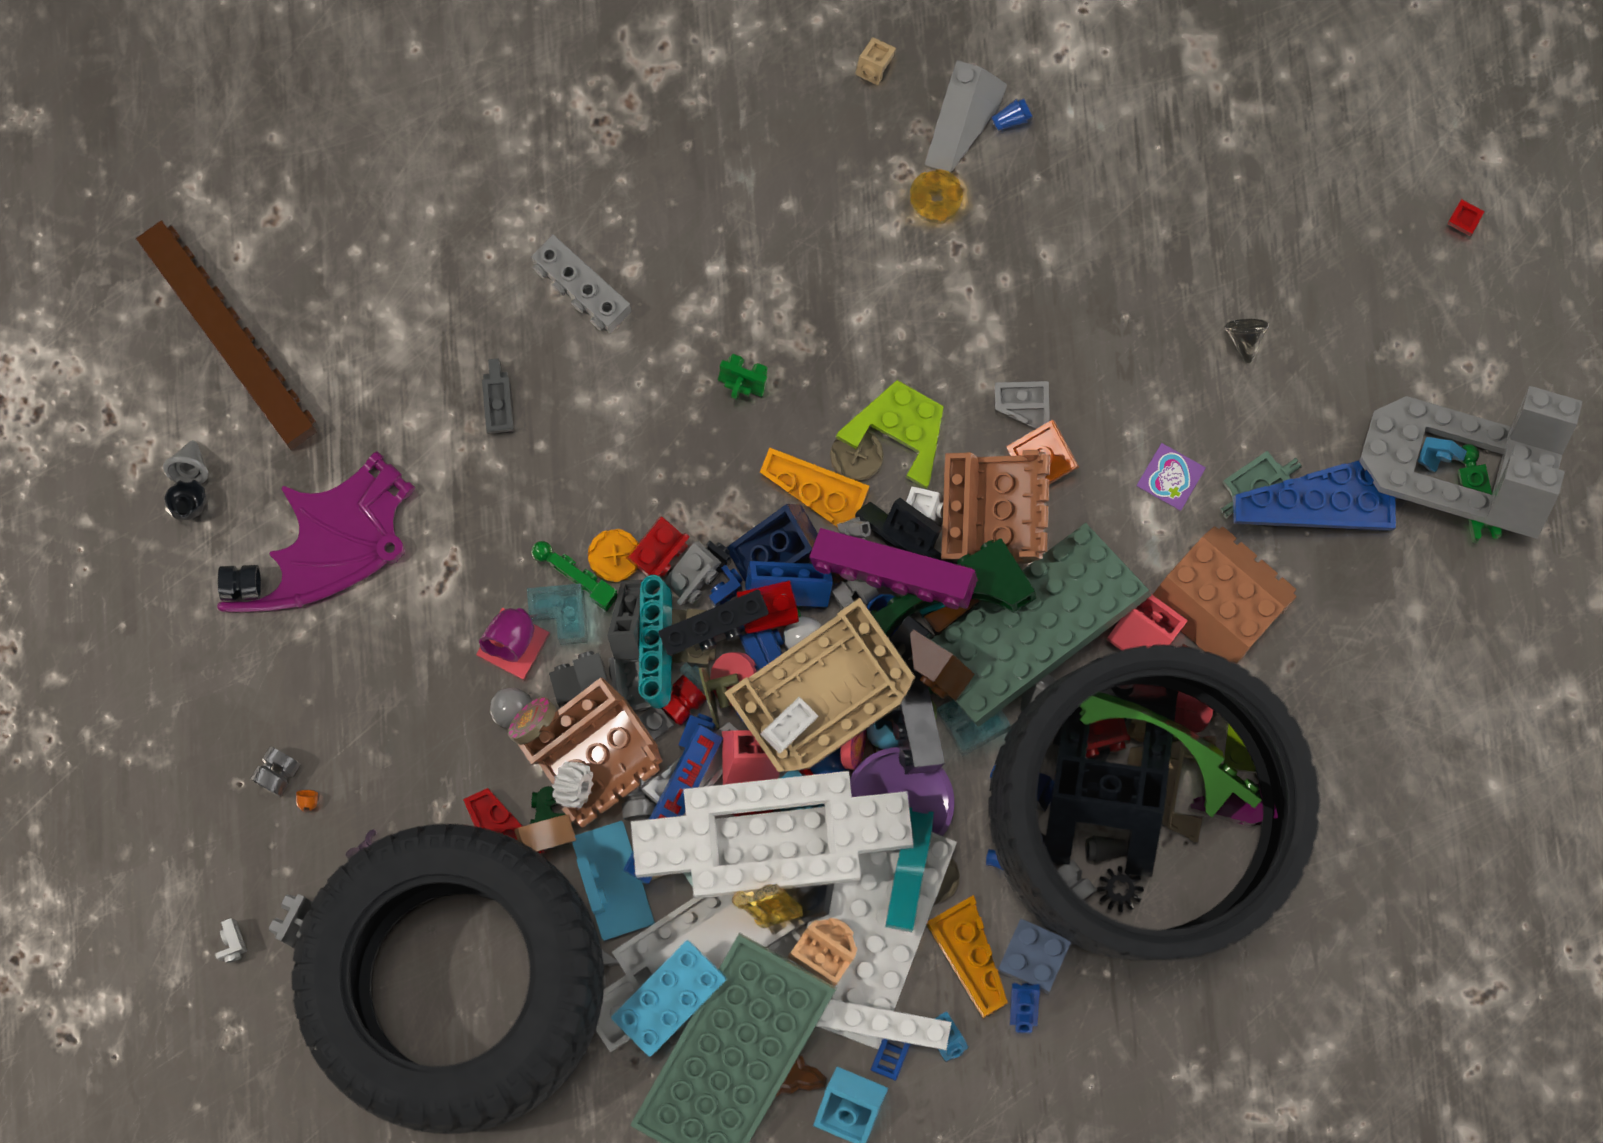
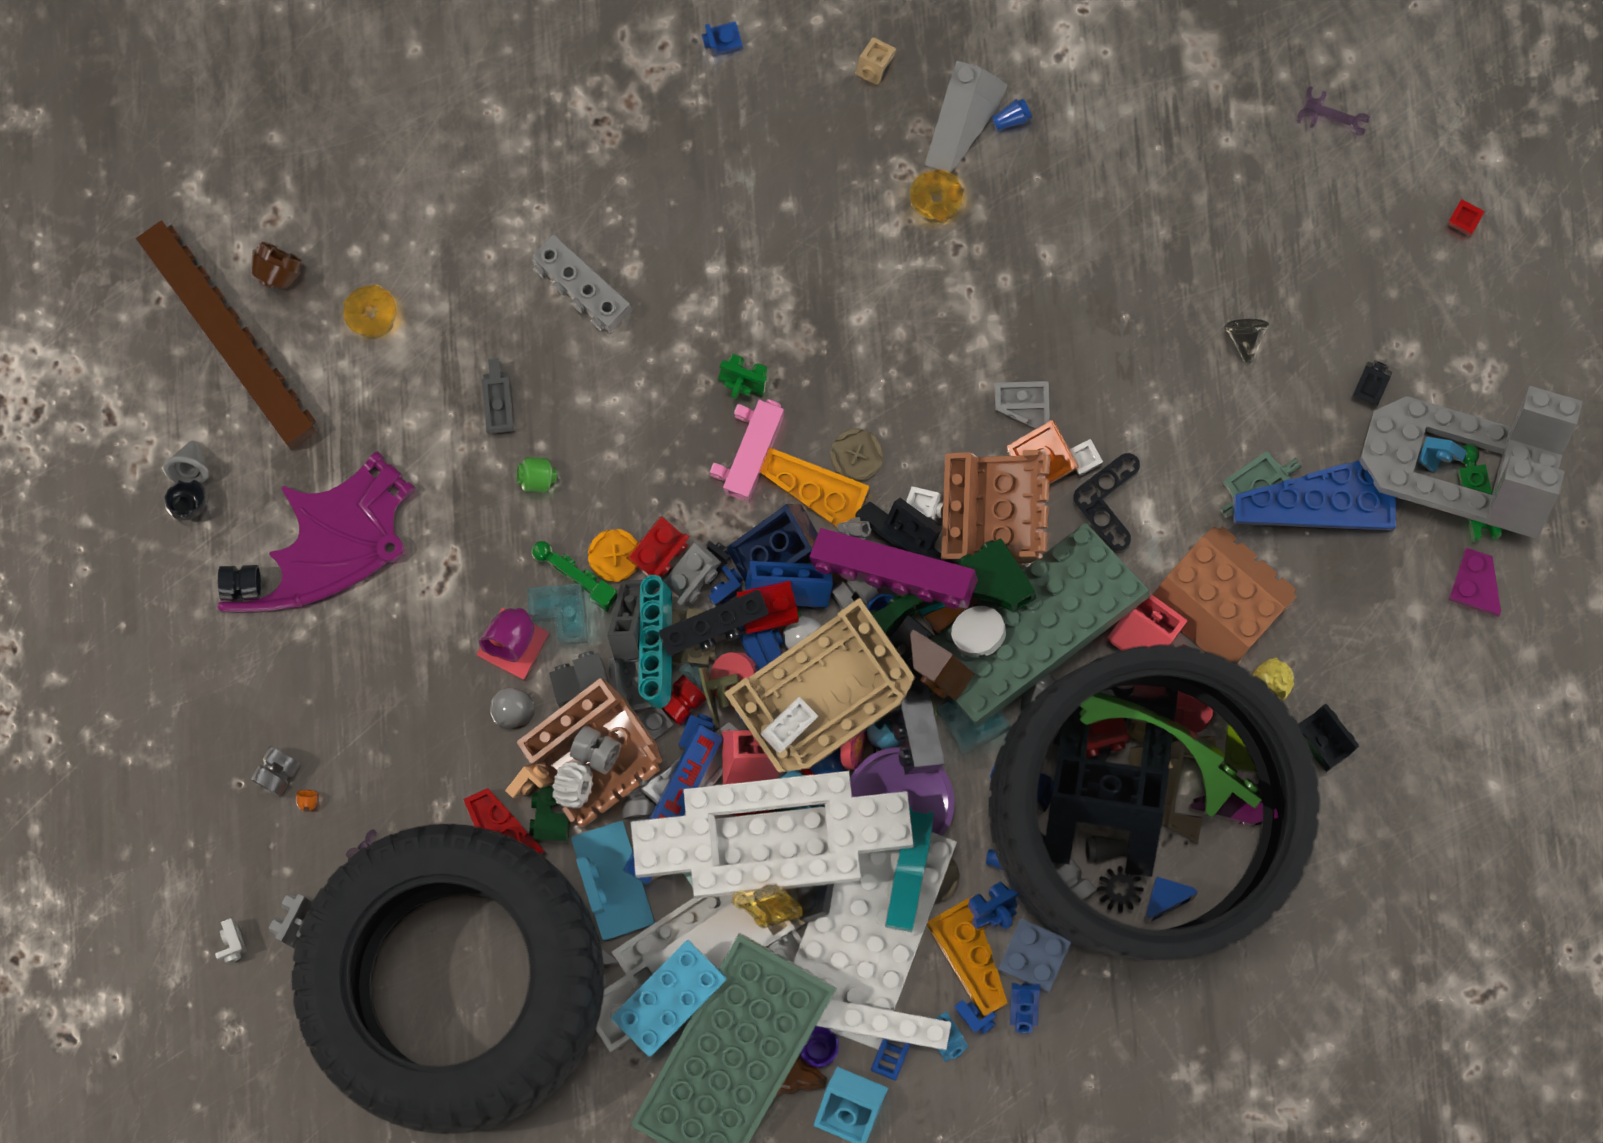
(274, 266): none -> reddish brown cone
(356, 305): none -> clear yellow plate
(527, 780): none -> light nougat bracket
(530, 720): dark tan tile -> none
(535, 474): none -> bright green head
(547, 833): medium nougat slope -> none
(593, 748): none -> light grey wheel
(722, 38): none -> blue bracket
(759, 436): none -> bright pink brick
(820, 1047): none -> dark purple hair
(825, 949): light nougat slope -> none
(905, 418): lime wing -> none
(969, 1014): none -> blue bracket
(978, 631): none -> white tile
(995, 911): none -> blue hips
(1086, 457): none -> white plate
(1098, 504): none -> black beam
(1166, 897): none -> blue slope
(1171, 476): sticker -> none
(1276, 676): none -> light yellow piece
(1314, 108): none -> clear purple bar
(1328, 738): none -> black bracket
(1373, 382): none -> black bracket
(1476, 583): none -> magenta wing

